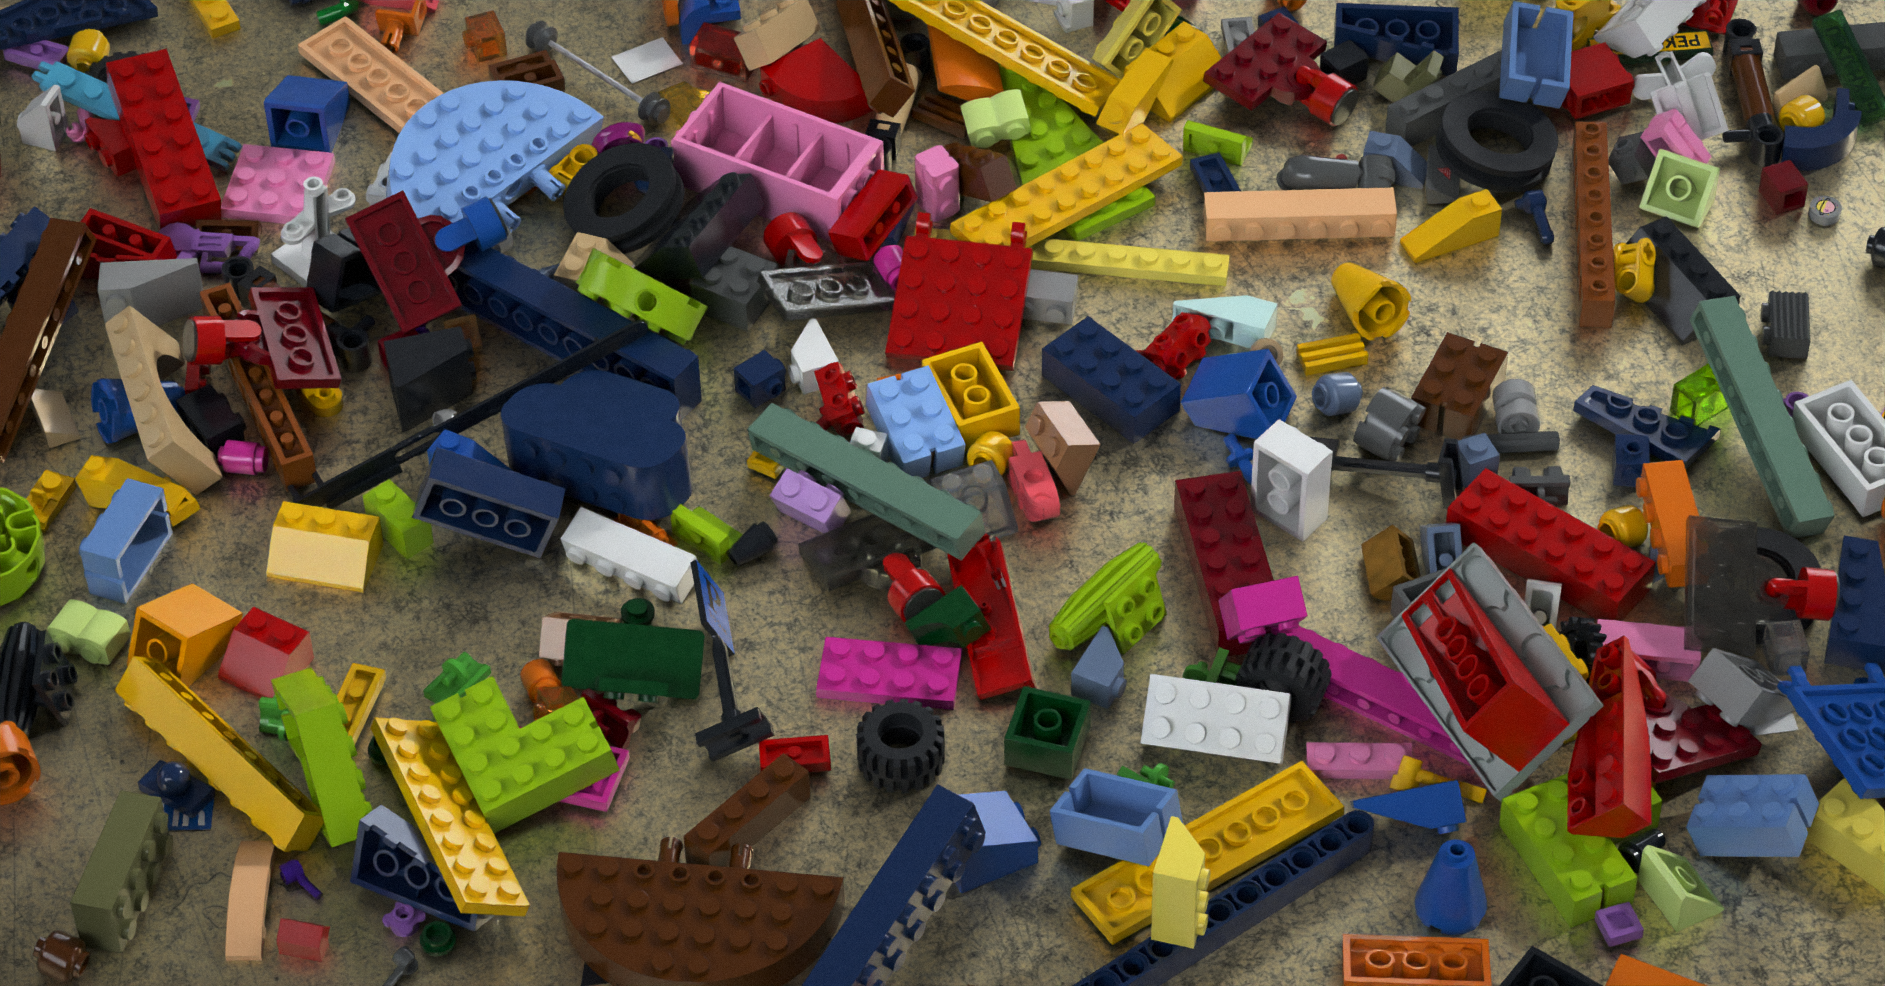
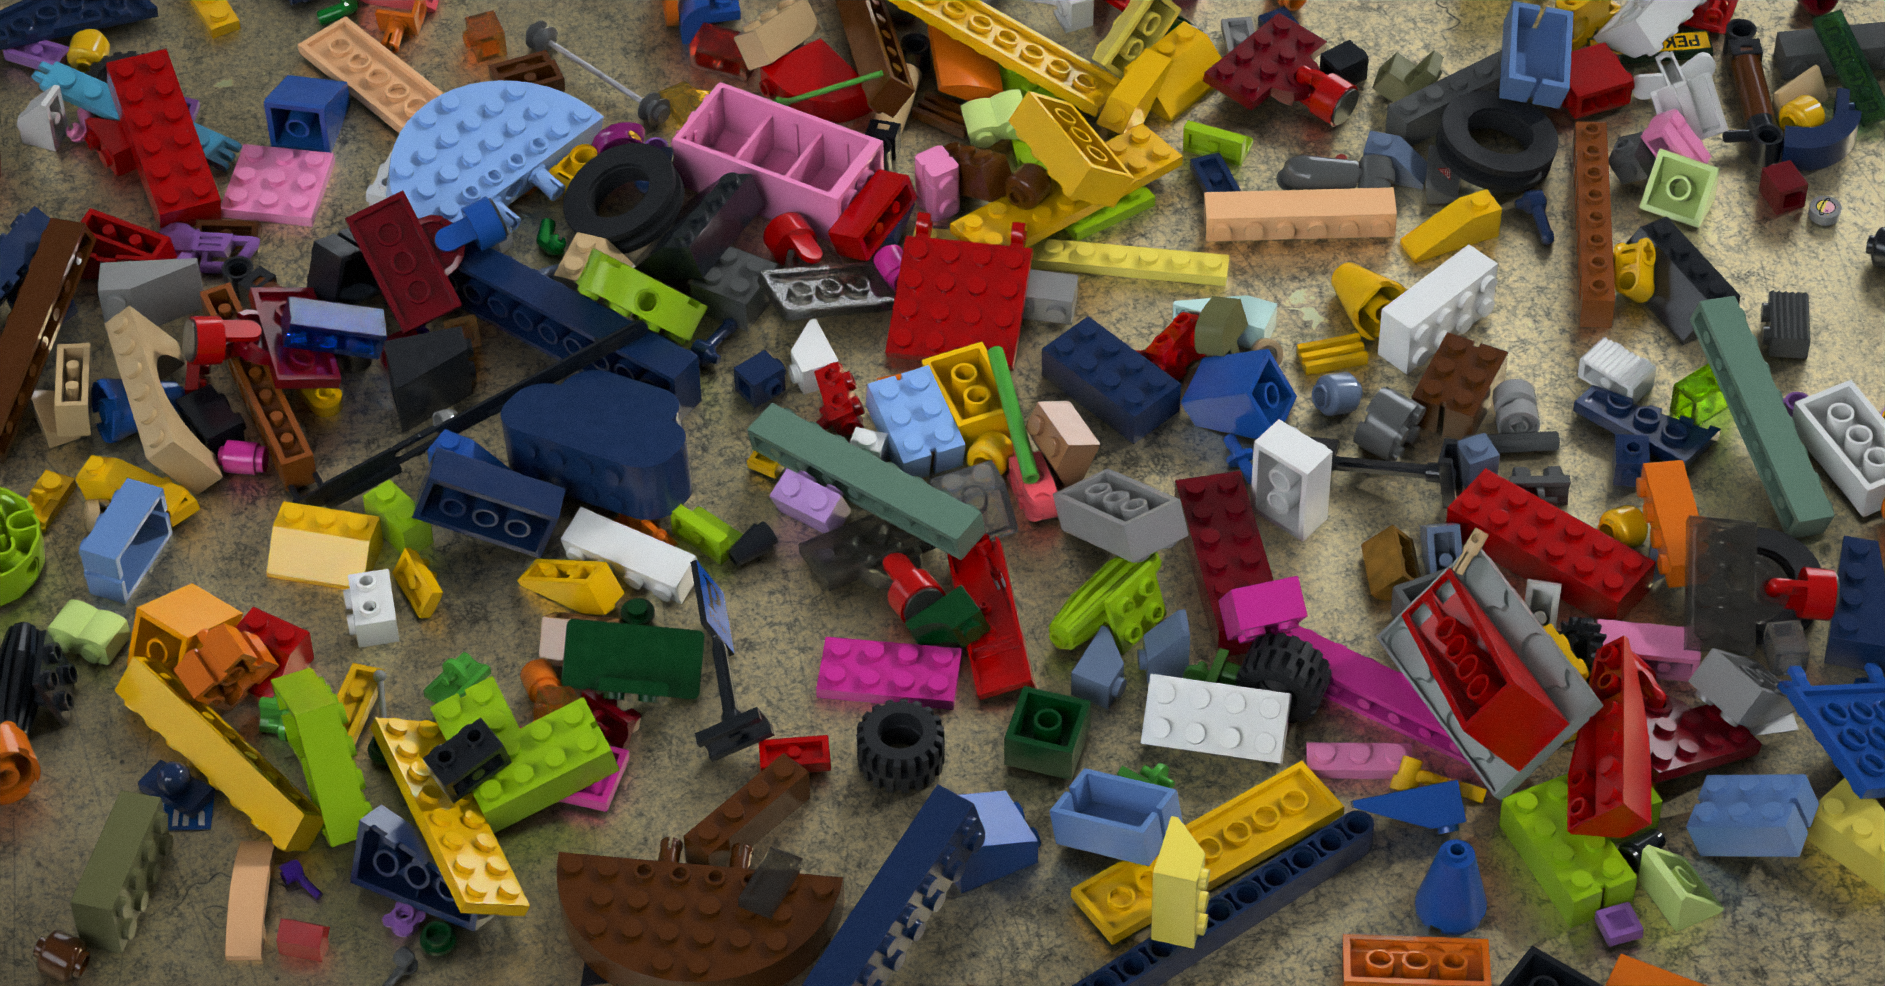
(73, 390): none -> tan brick
(92, 511): none -> tan tile
(225, 666): none -> orange brick
(309, 226): white piece -> none
(333, 327): none -> clear blue brick
(372, 608): none -> white brick
(380, 676): none -> light grey hinge
(418, 582): none -> yellow plate
(467, 760): none -> black brick
(548, 240): none -> green arm
(577, 584): none -> yellow slope
(647, 60): white sticker -> none
(707, 349): none -> dark blue piece
(770, 882): none -> clear smoke tile
(787, 101): none -> bright green piece
(1013, 415): none -> bright green piece
(1028, 186): none -> reddish brown head
(1070, 150): none -> yellow brick
(1121, 515): none -> light grey brick
(1166, 647): none -> sand blue slope
(1220, 327): none -> olive brick
(1400, 29): dark blue wedge -> none
(1439, 303): none -> white brick
(1471, 549): none -> tan pin
(1617, 370): none -> white brick

